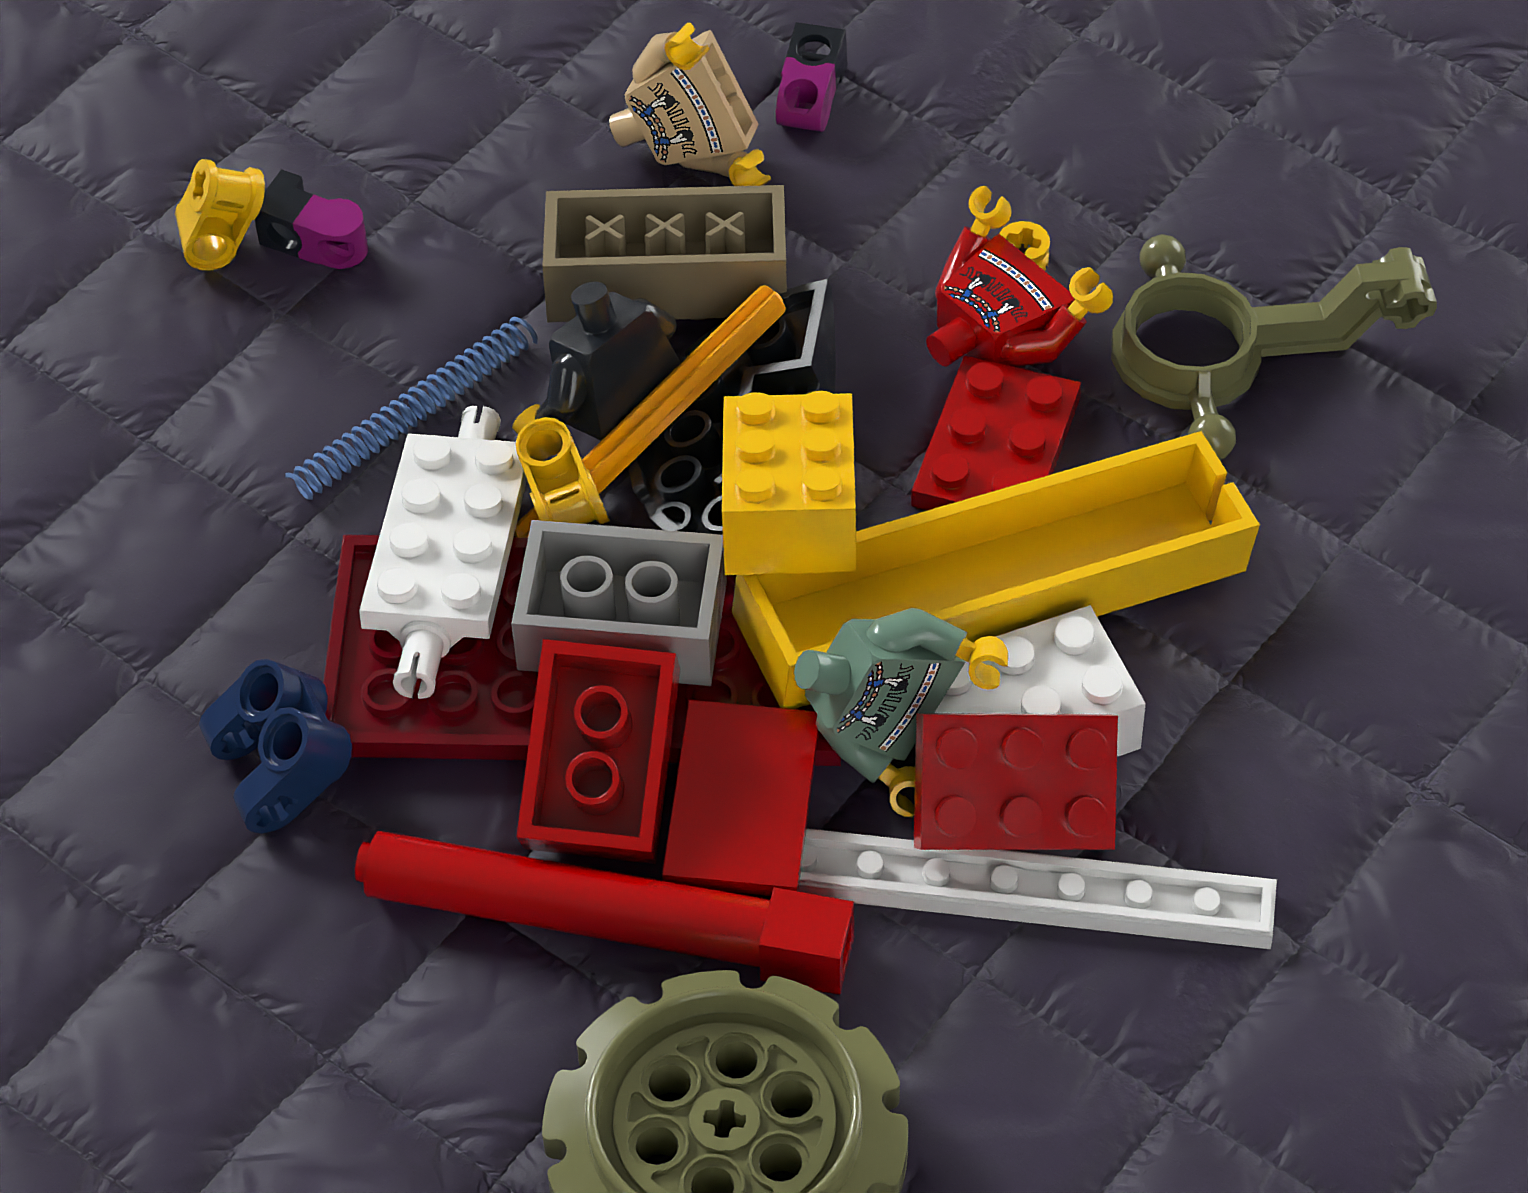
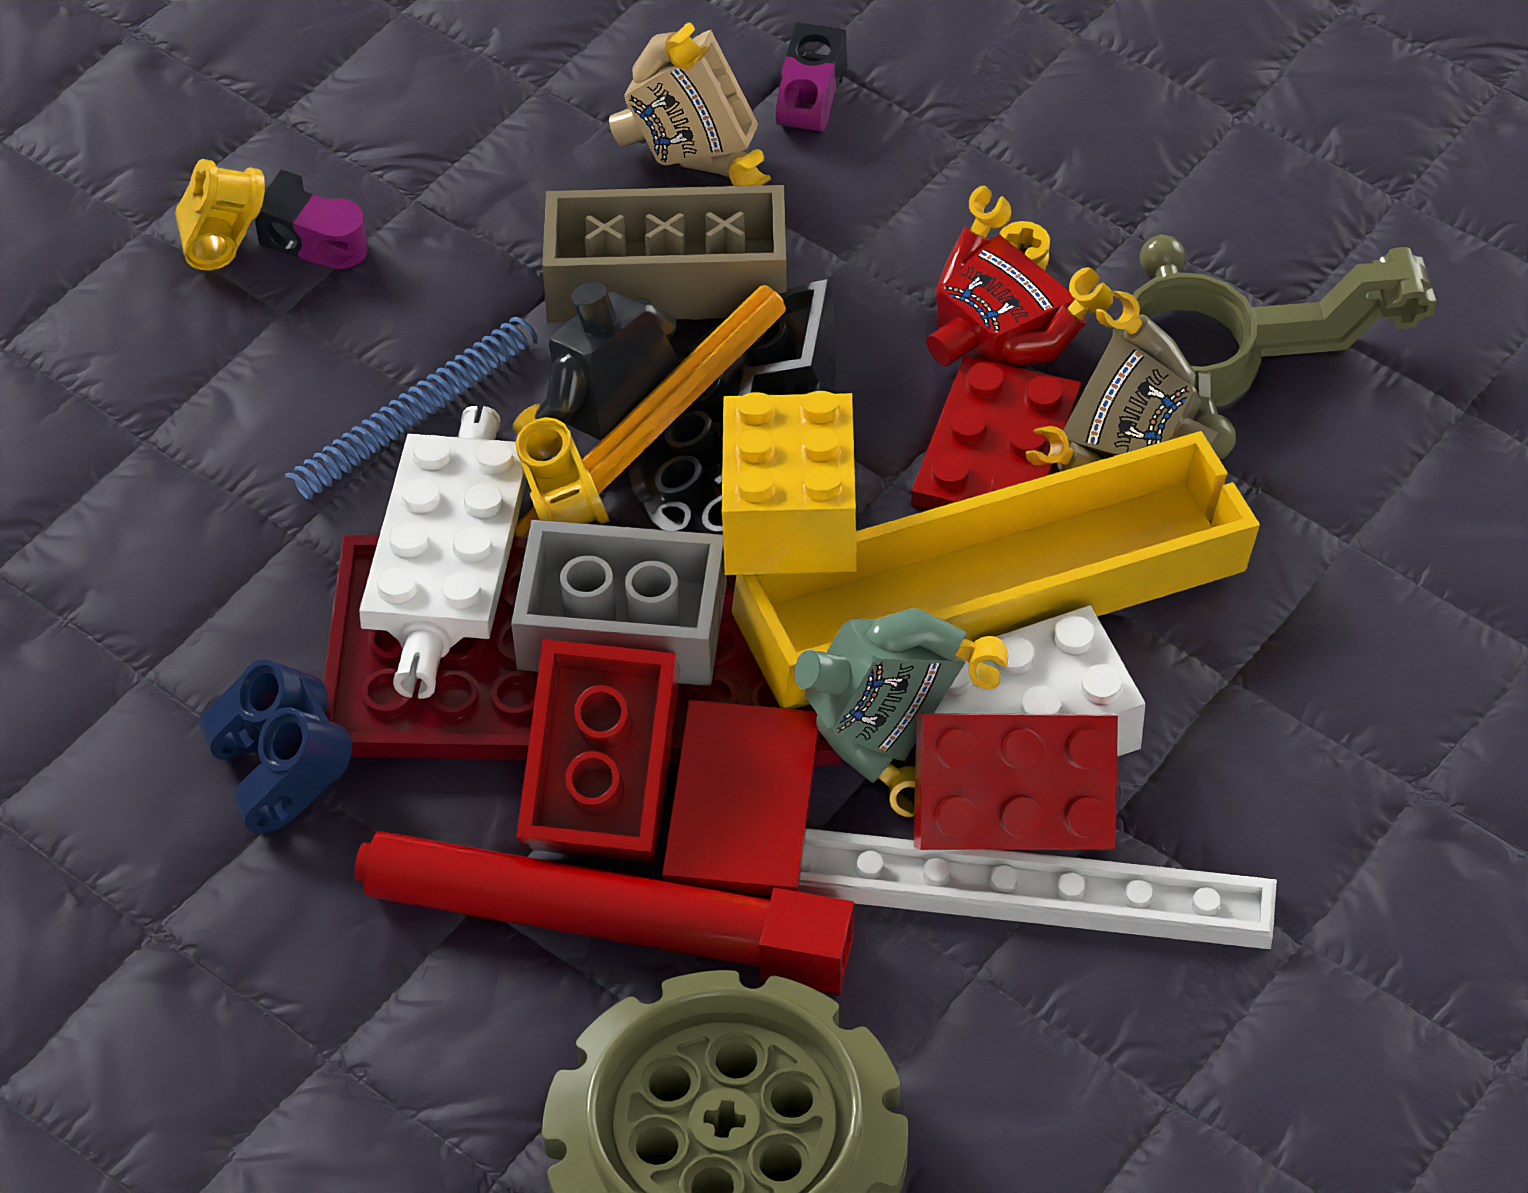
(1133, 399): none -> dark tan torso

